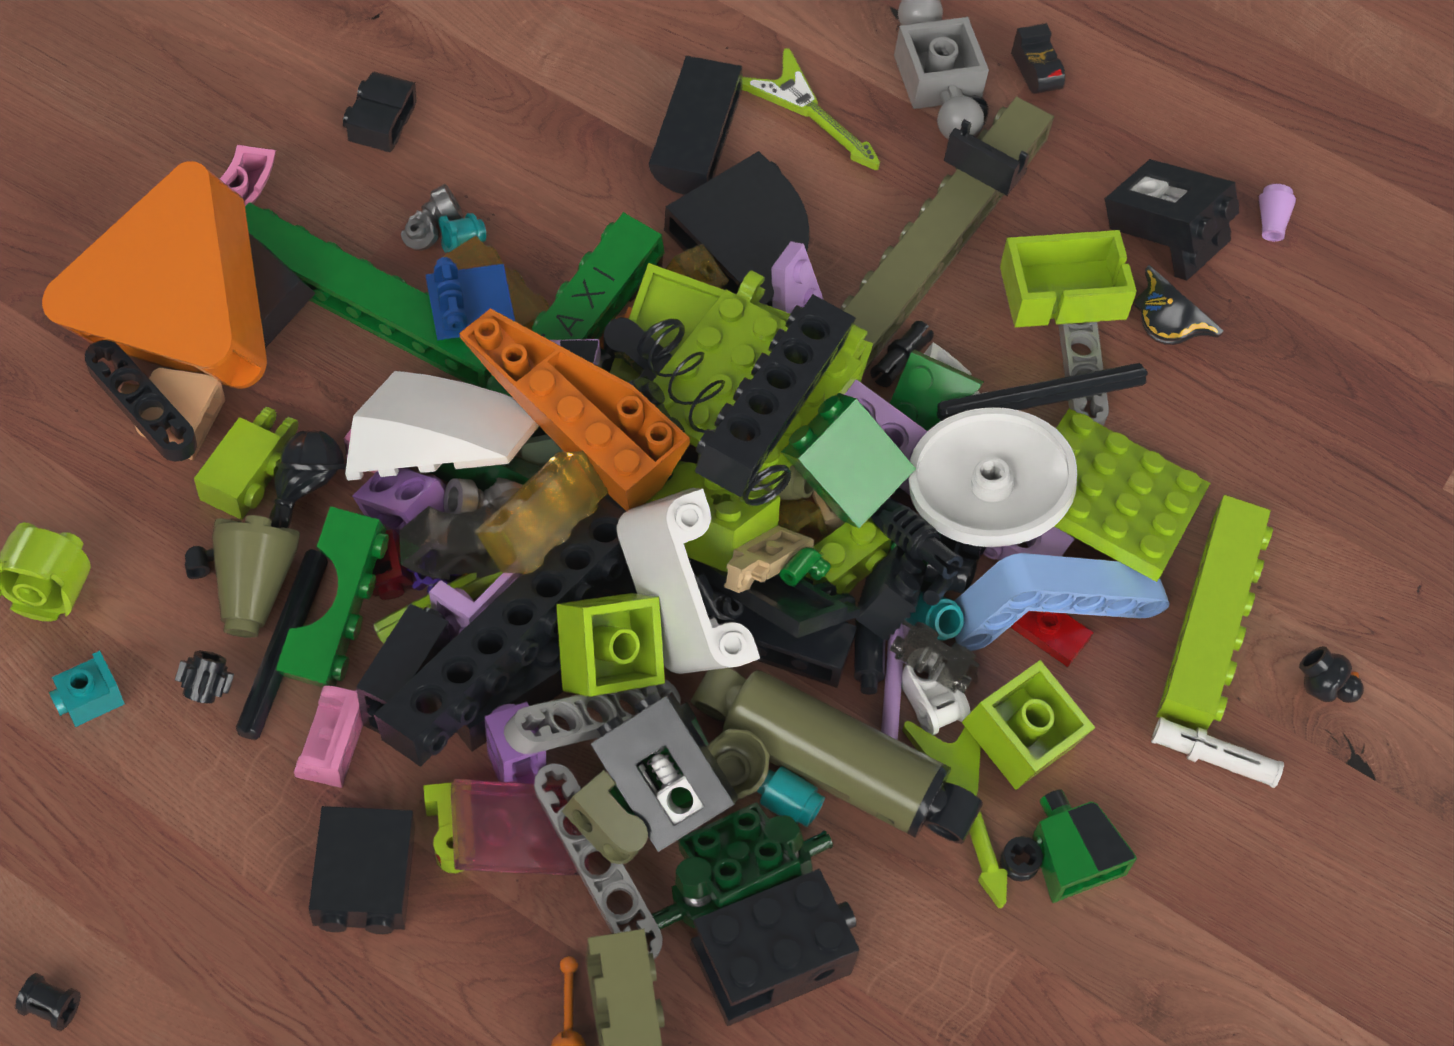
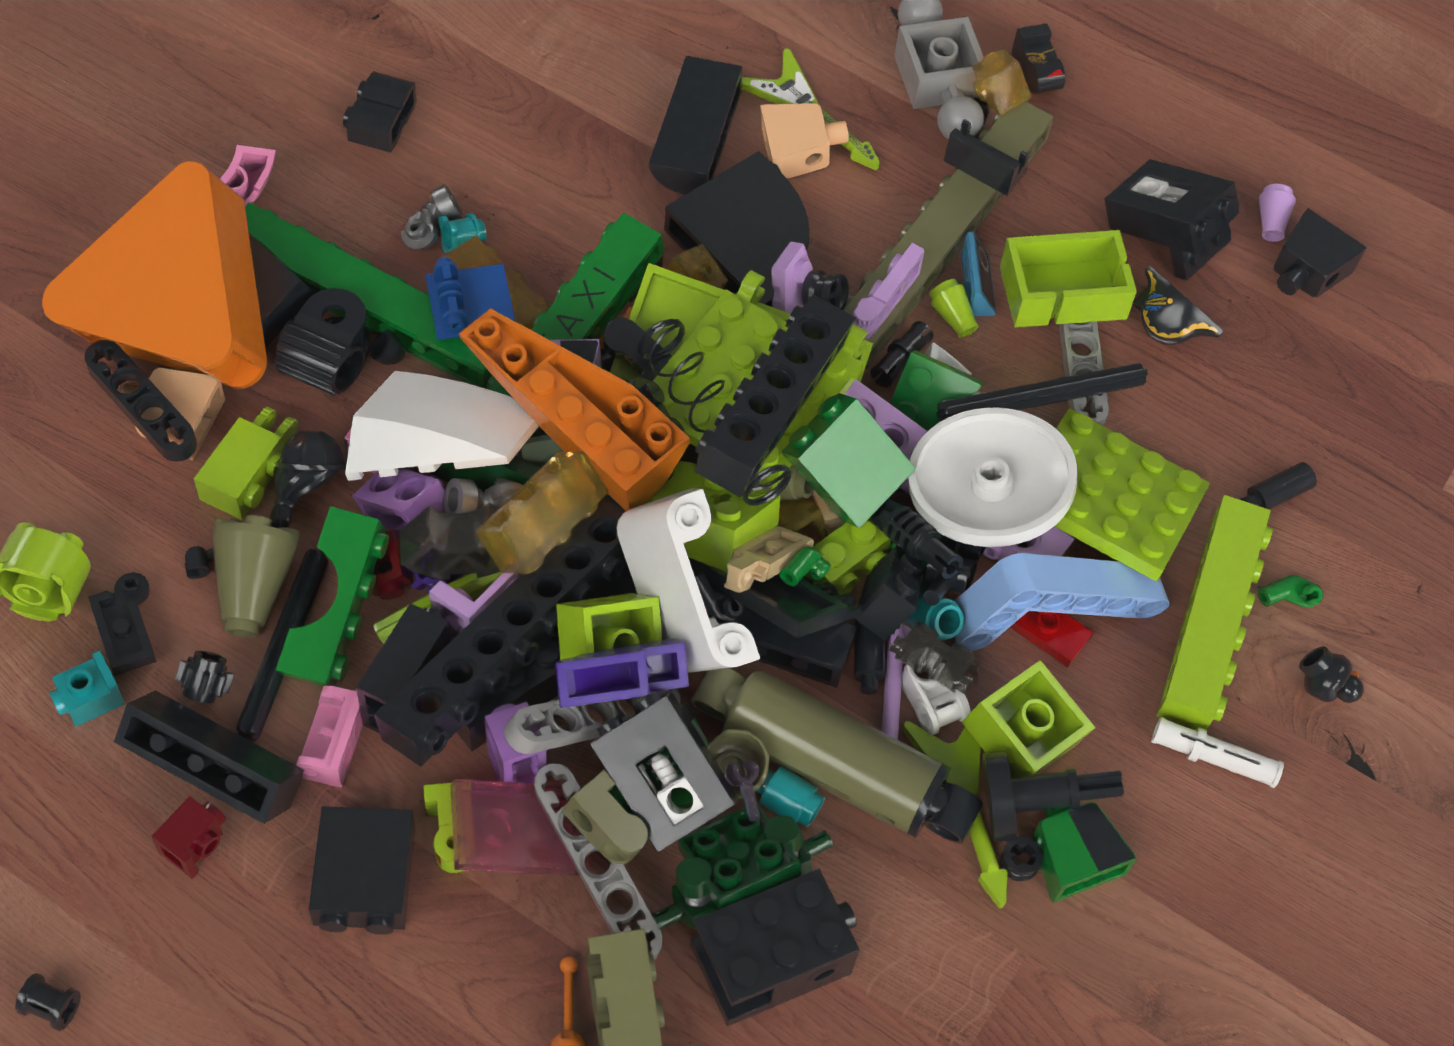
(122, 623): none -> black hinge
(189, 835): none -> dark red brick
(209, 756): none -> black brick
(328, 350): none -> black piece
(387, 348): none -> black hinge
(621, 673): none -> dark purple slope
(746, 786): none -> clear purple hand
(798, 137): none -> light nougat torso
(829, 288): none -> black wheel
(886, 294): none -> lavender hinge
(954, 307): none -> lime cone
(977, 276): none -> dark azure slope
(1000, 82): none -> clear yellow brick
(1038, 792): none -> black piece
(1282, 486): none -> black cylinder
(1292, 589): none -> green arm
(1316, 256): none -> black torso

